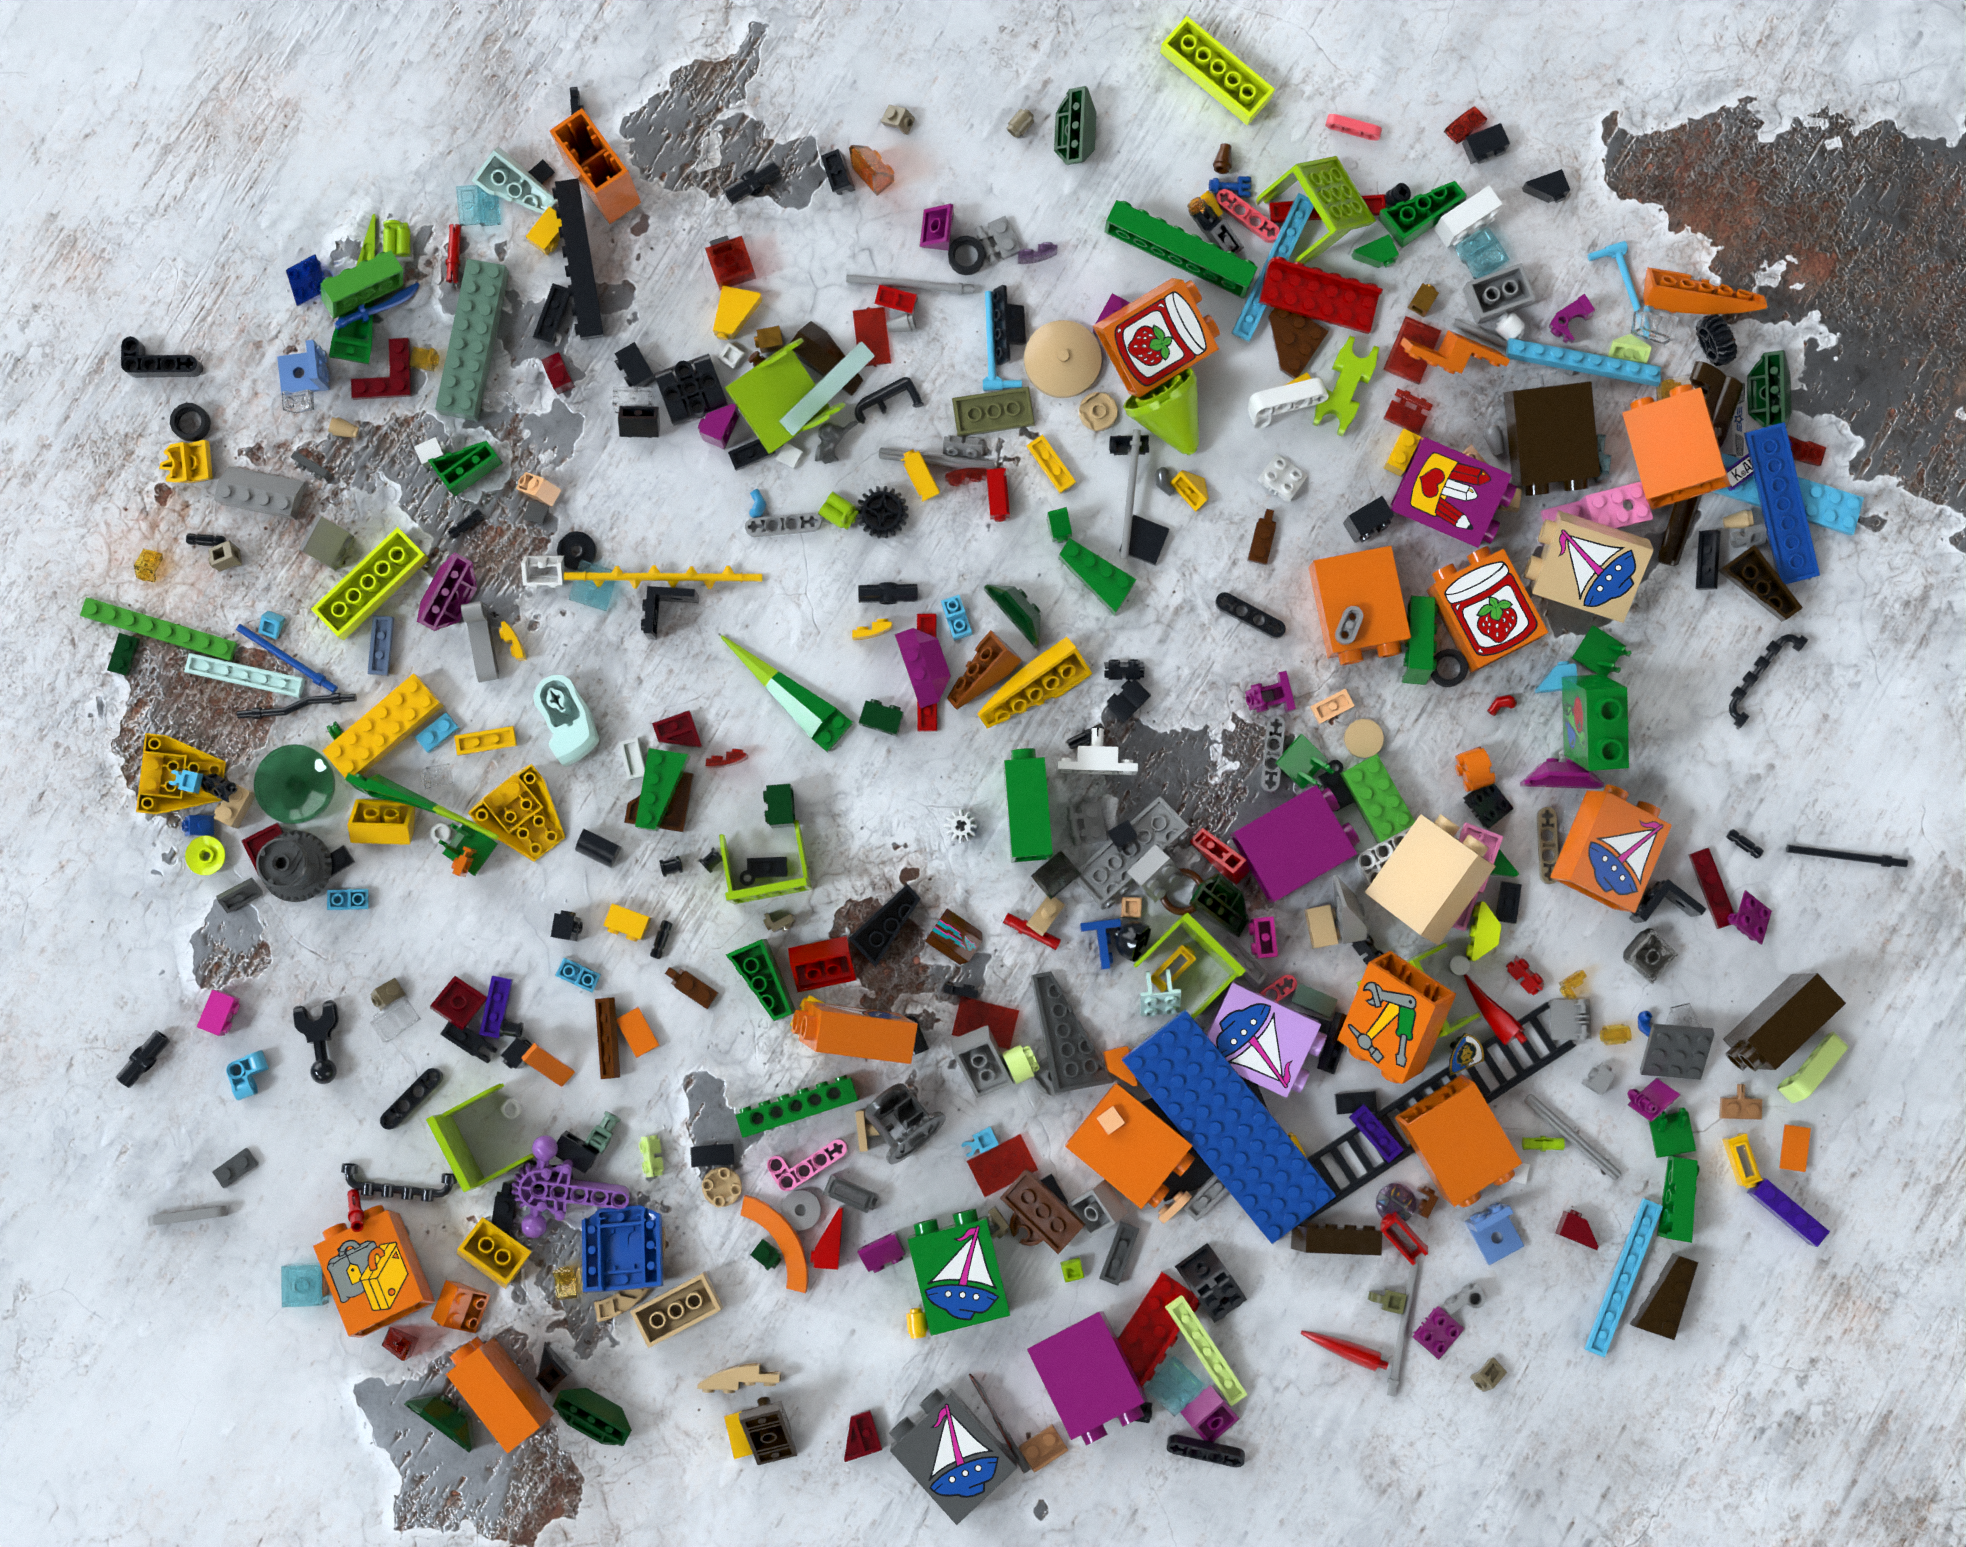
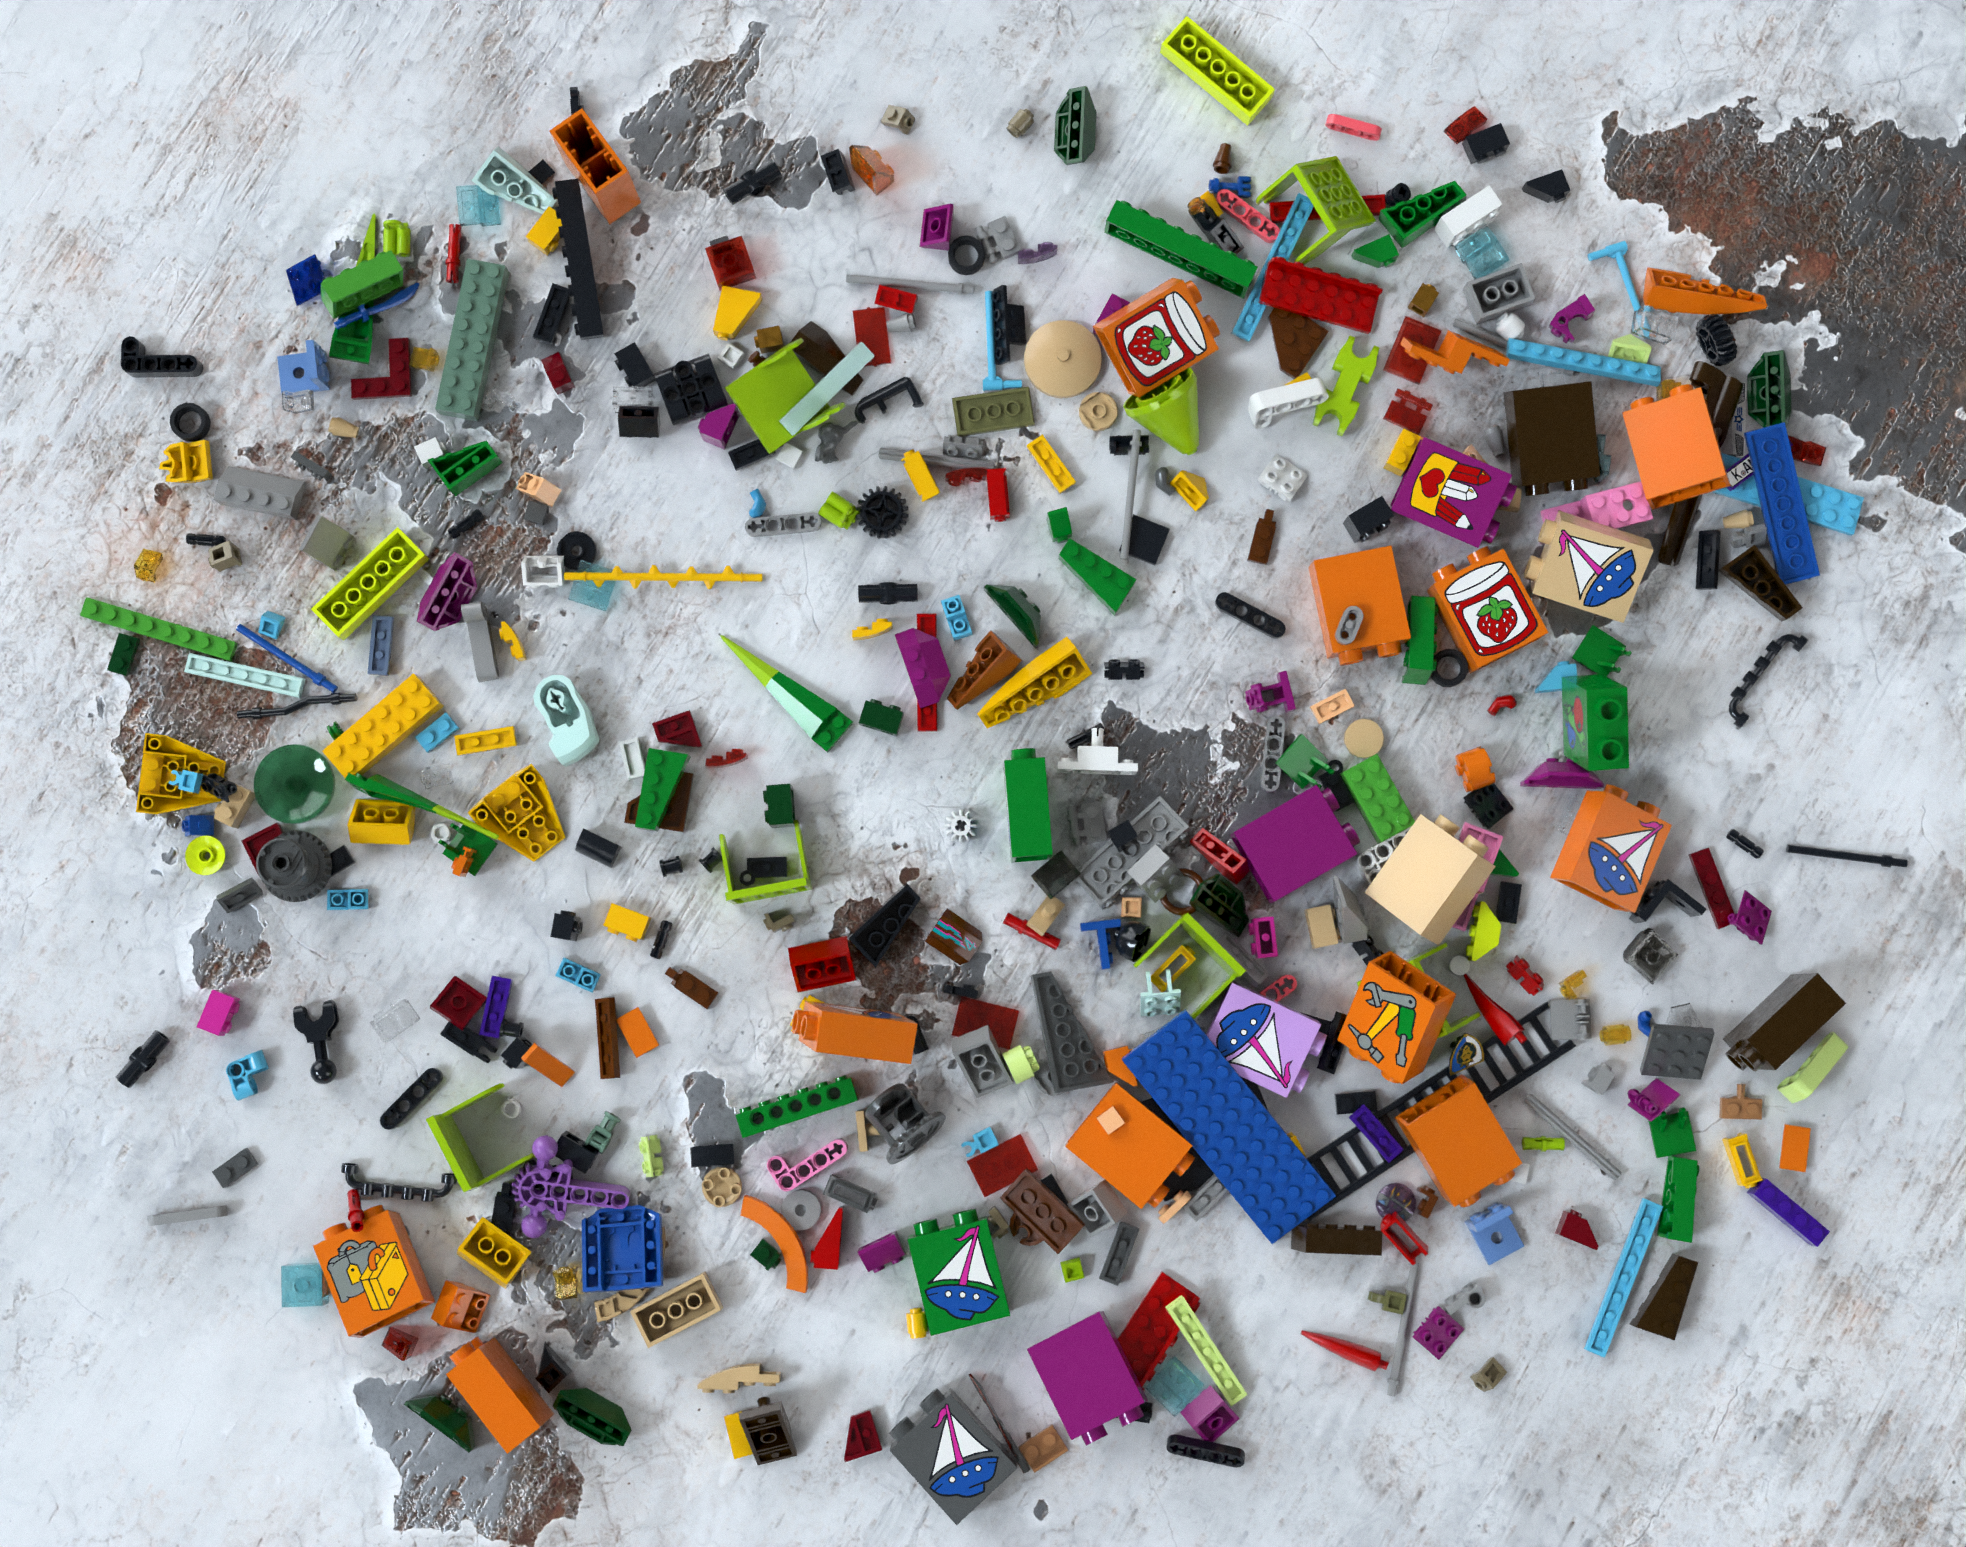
(386, 994): dark tan bracket -> none
(651, 605): black bracket -> none
(764, 978): green wedge -> none
(1128, 701): black brick -> none
(1212, 1283): black bracket -> none
(1314, 1000): sand green slope -> none
(1547, 845): dark tan beam -> none

